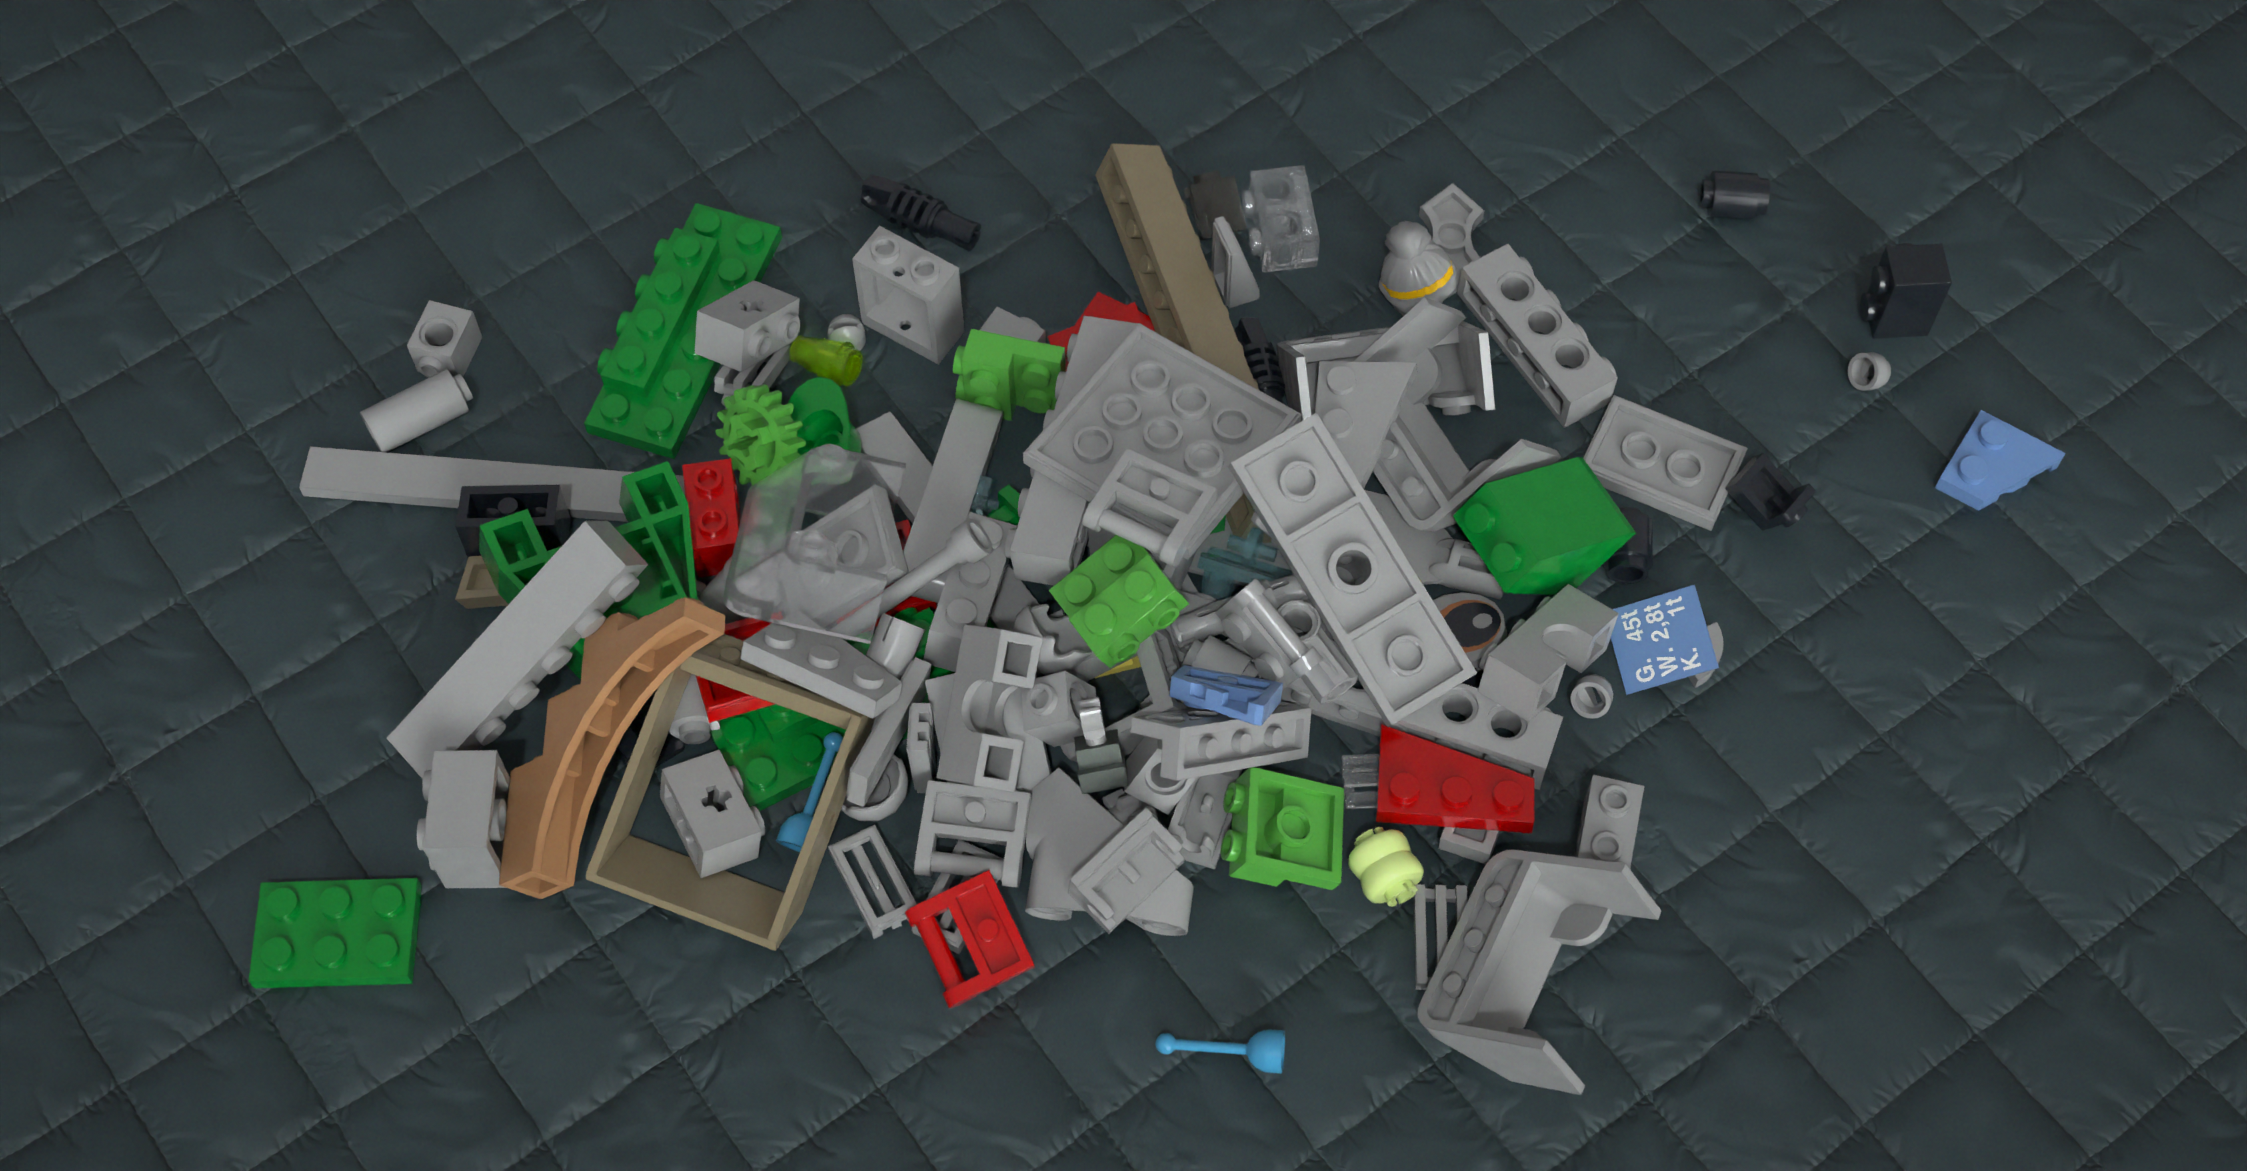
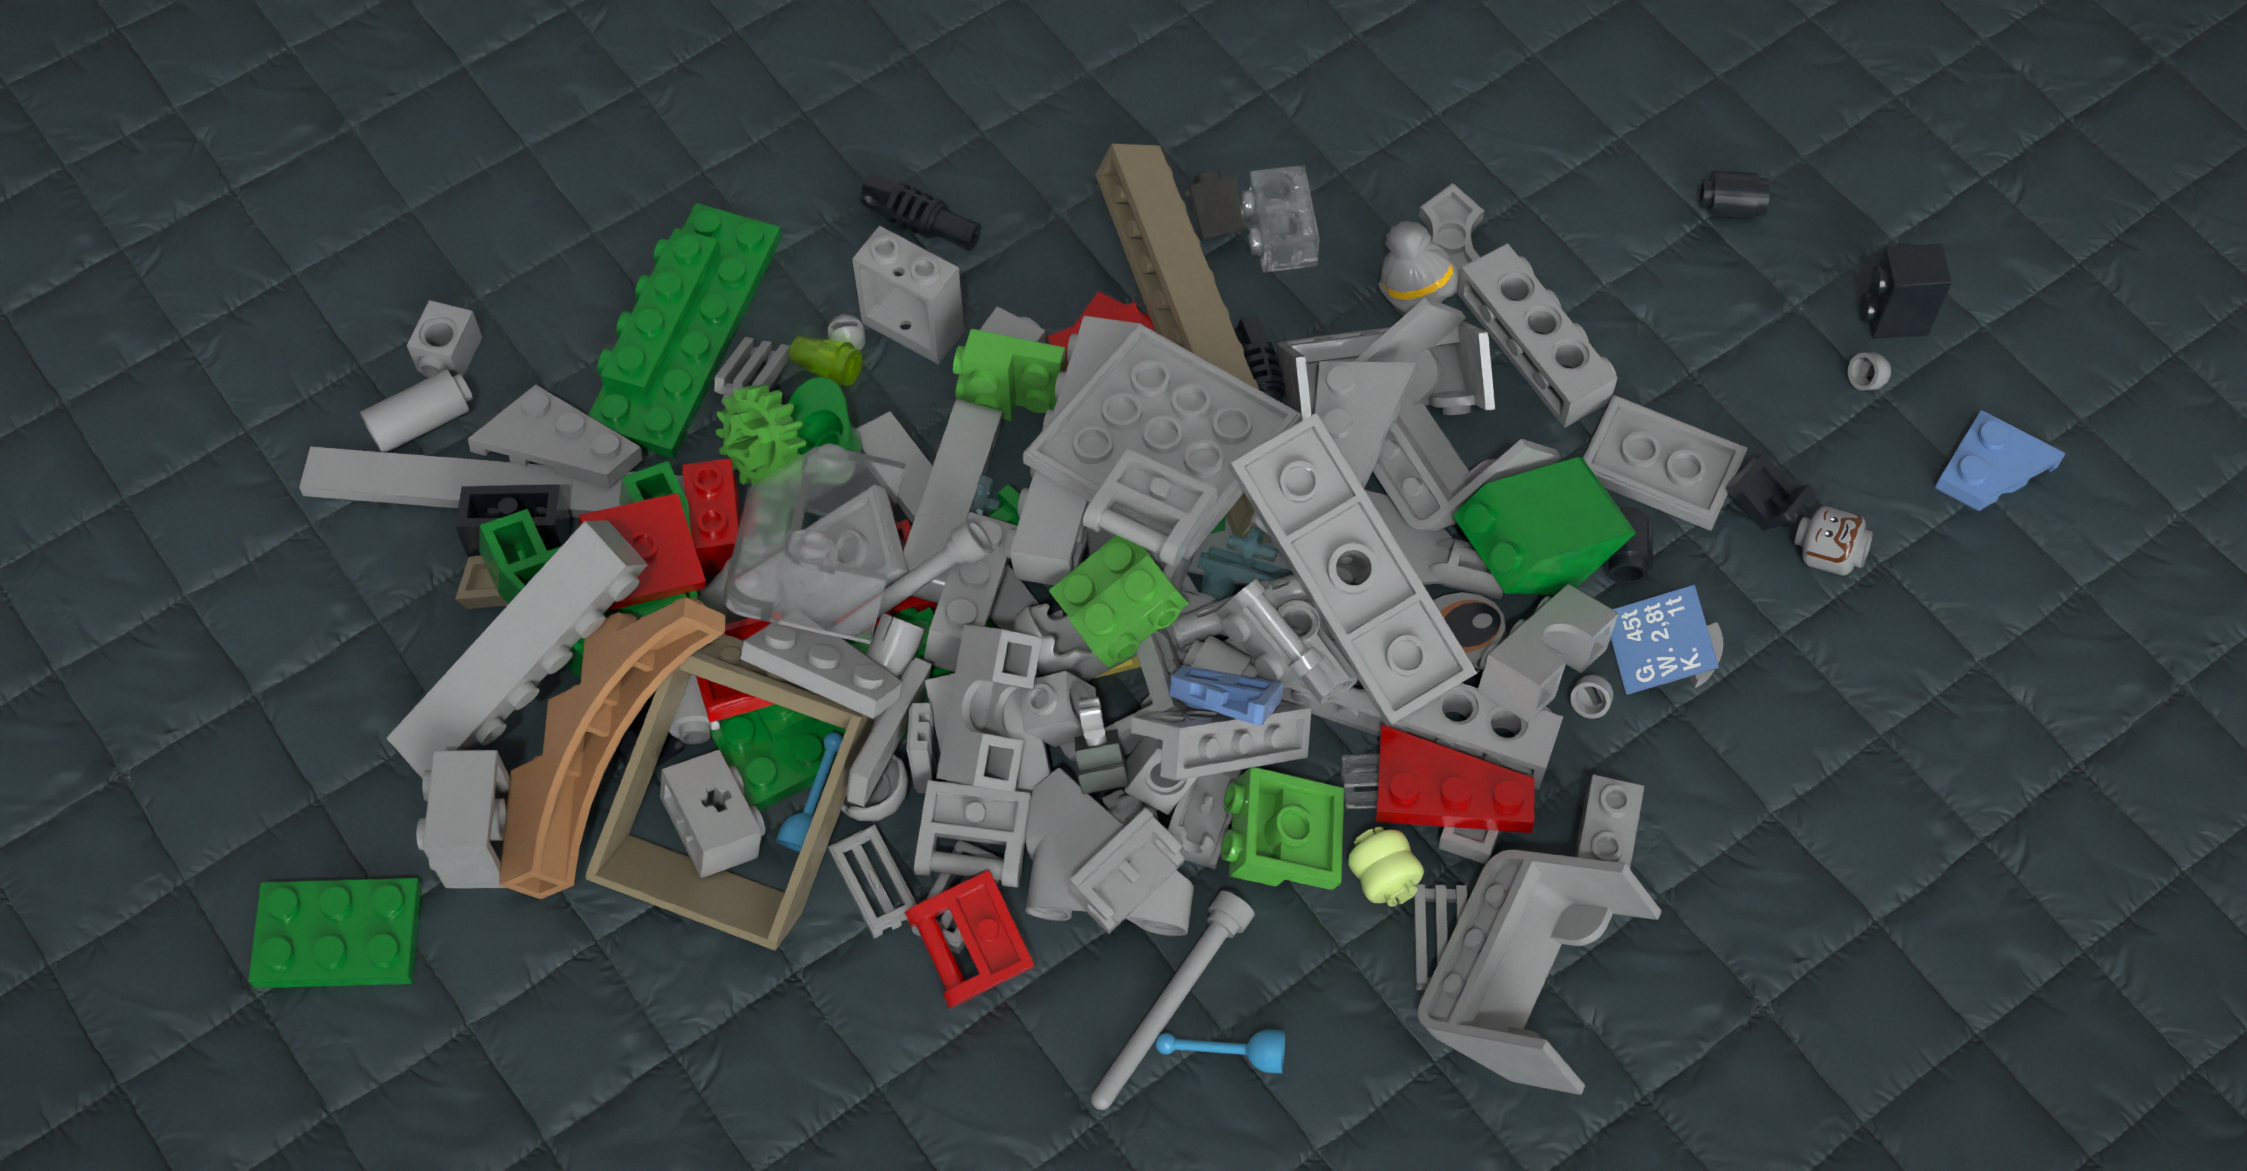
(557, 435): none -> light grey wing
(663, 540): none -> red plate
(747, 325): light grey brick -> none
(1227, 917): none -> light grey piece
(1230, 267): light grey slope -> none
(1834, 540): none -> light grey head

